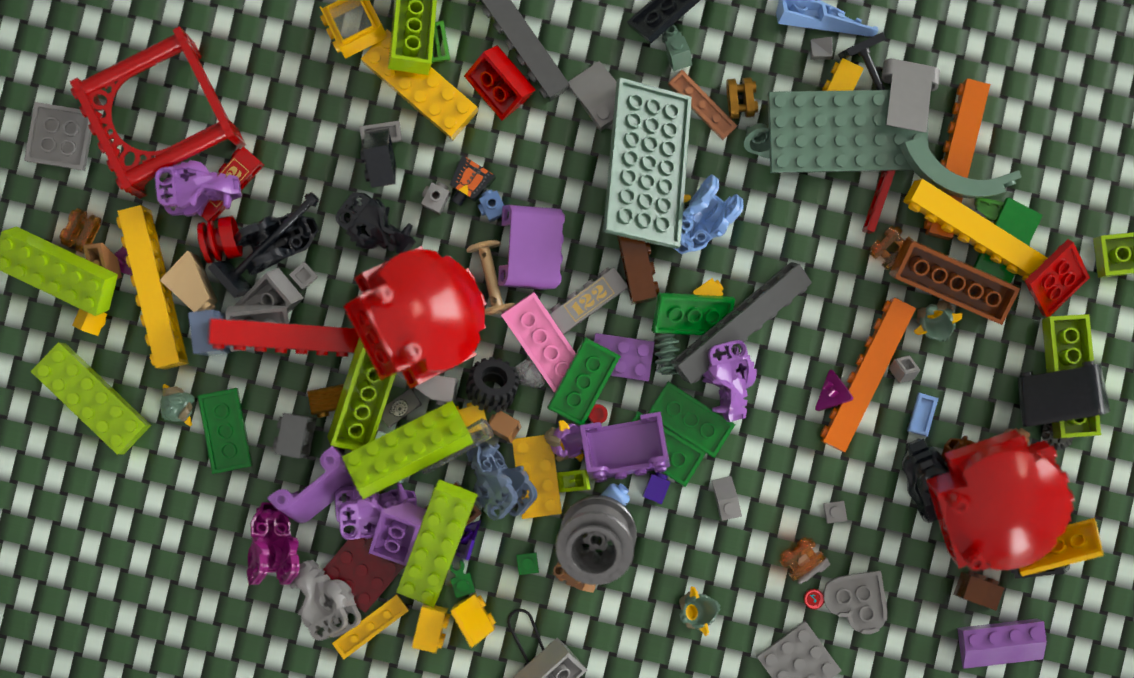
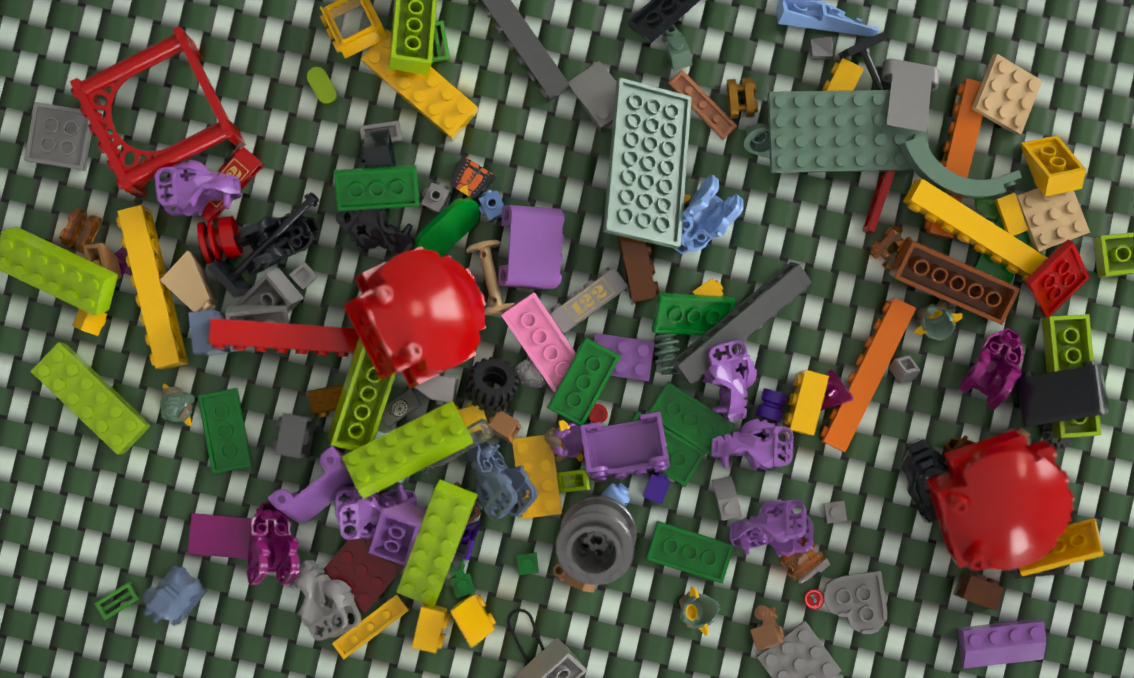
(132, 591): none -> bright green tile
(174, 596): none -> sand blue animal
(219, 536): none -> magenta tile
(322, 85): none -> lime tile
(376, 188): none -> green tile
(449, 226): none -> green tile
(499, 82): red slope -> none
(689, 552): none -> green tile
(758, 452): none -> medium lavender animal
(769, 633): none -> medium nougat brick
(772, 404): none -> dark purple wheel
(774, 526): none -> medium lavender animal
(806, 402): none -> yellow brick
(922, 414): light blue tile -> none
(996, 367): none -> magenta animal
(1006, 94): none -> tan plate
(1011, 214): none -> yellow tile
(1052, 218): none -> tan plate
(1053, 165): none -> yellow slope

